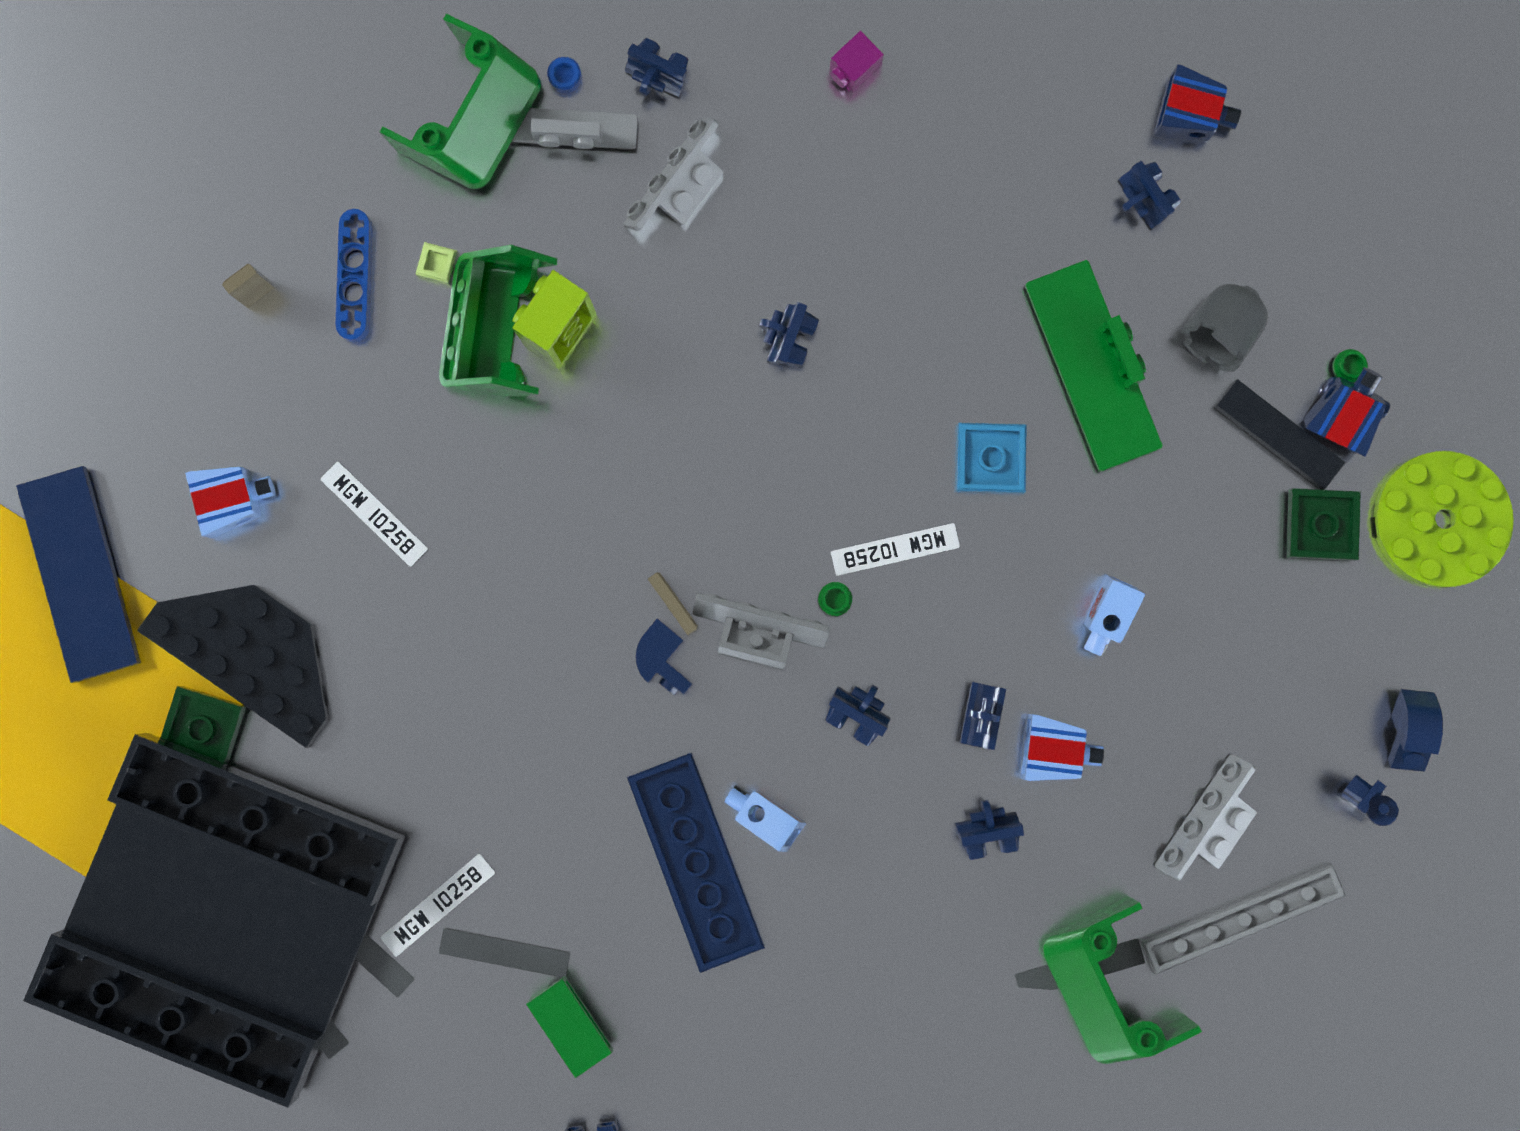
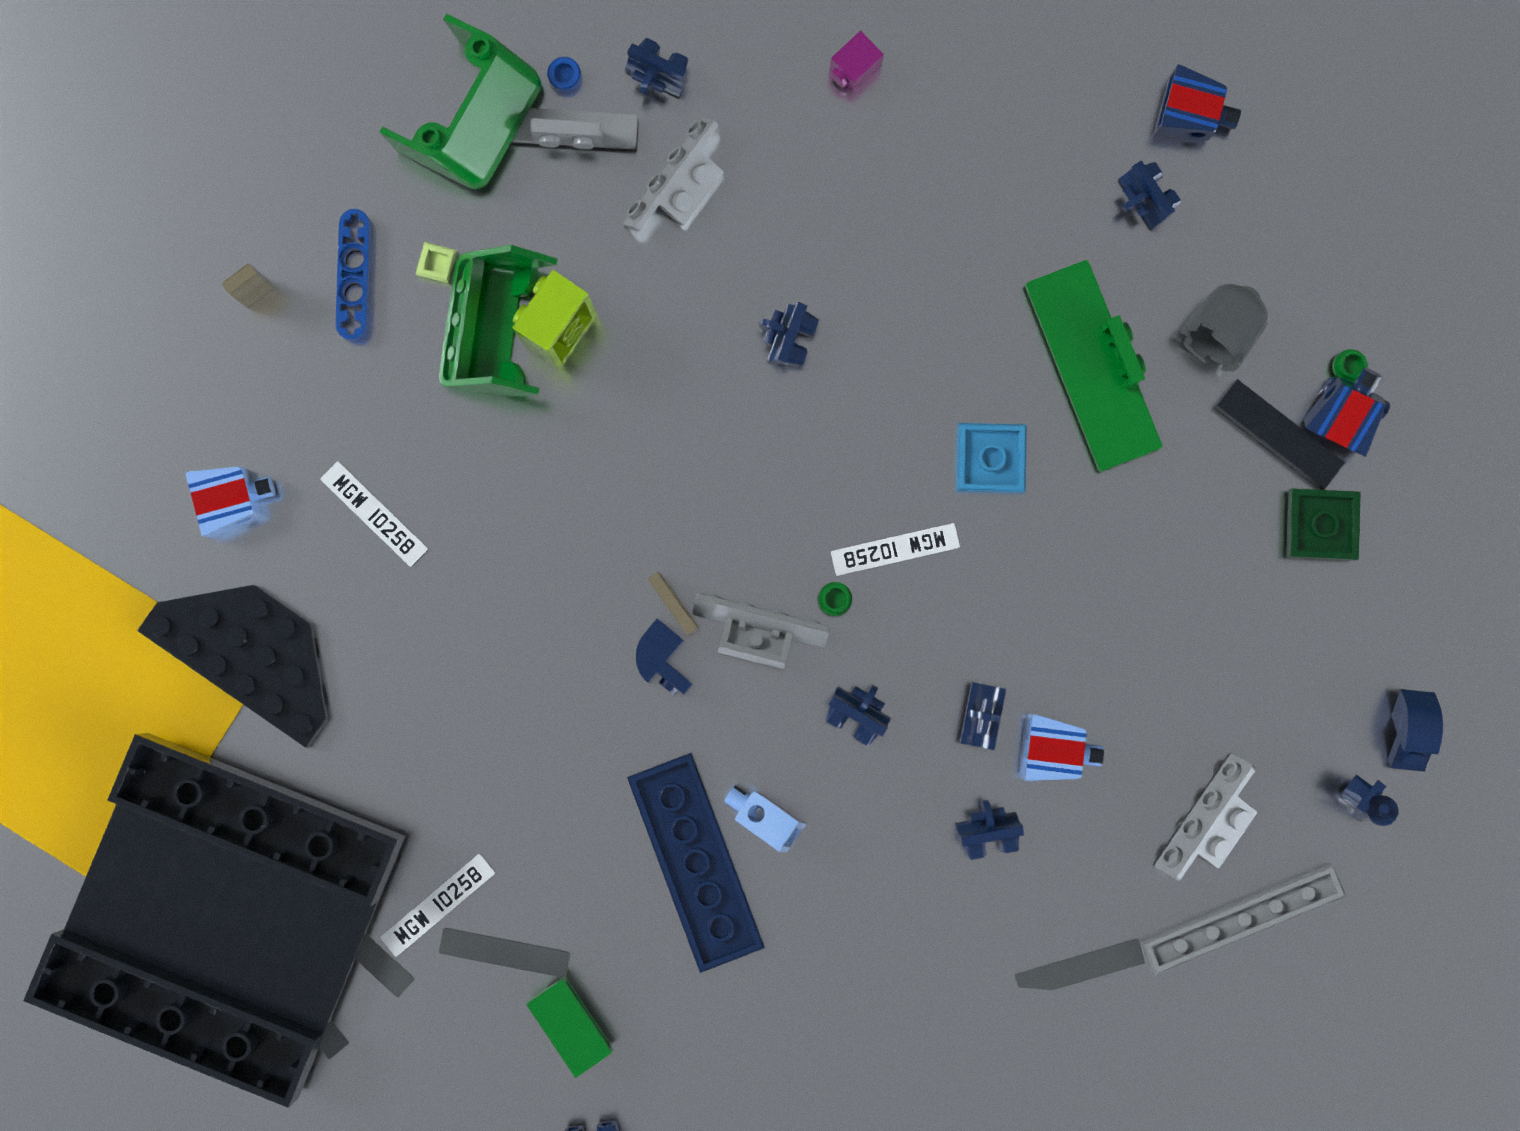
(78, 574): dark blue tile -> none
(203, 723): dark green plate -> none
(1073, 961): green windscreen -> none
(1115, 599): light blue torso -> none
(1477, 511): lime plate -> none

